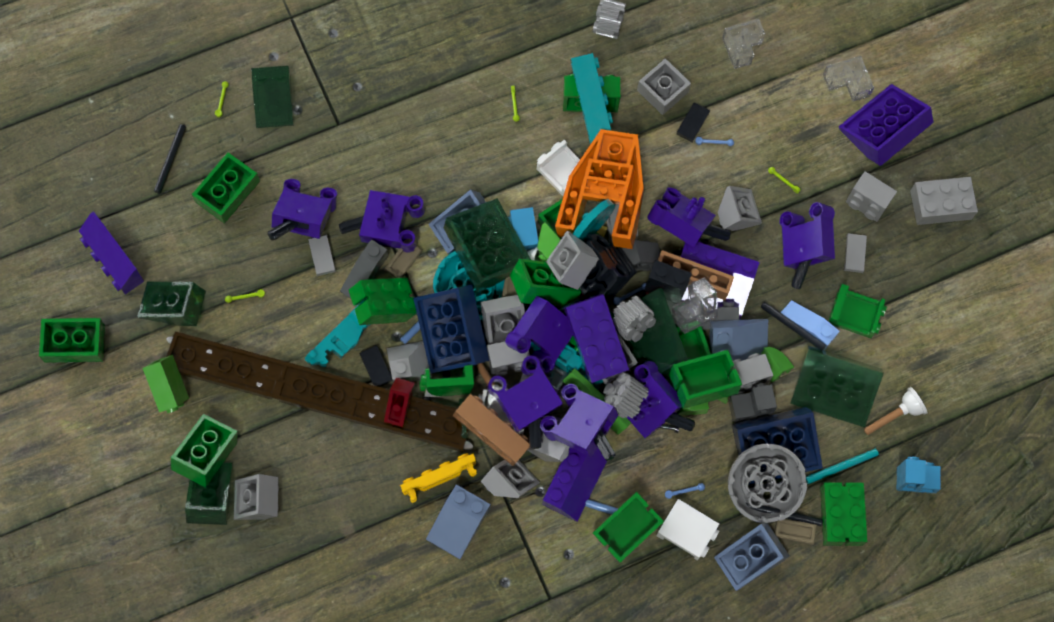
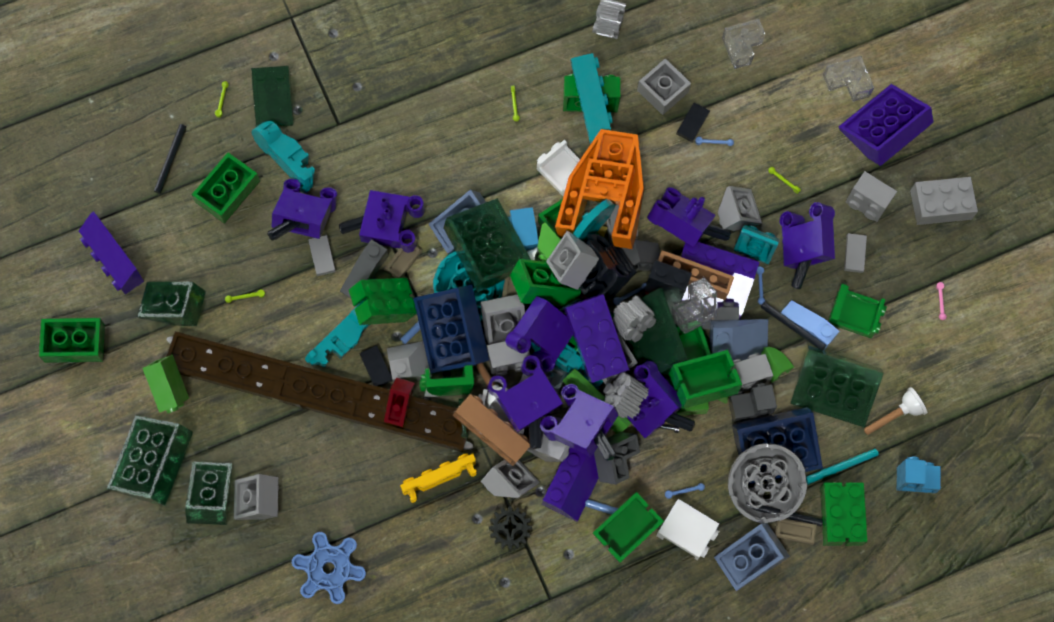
(150, 459): none -> clear green slope
(204, 450): green brick -> none
(285, 153): none -> teal piece
(324, 554): none -> medium blue plate
(458, 522): sand blue slope -> none
(500, 528): none -> pearl dark grey gear
(616, 470): none -> dark grey brick
(756, 244): none -> teal slope
(760, 271): none -> medium blue hinge
(940, 286): none -> bright pink hinge

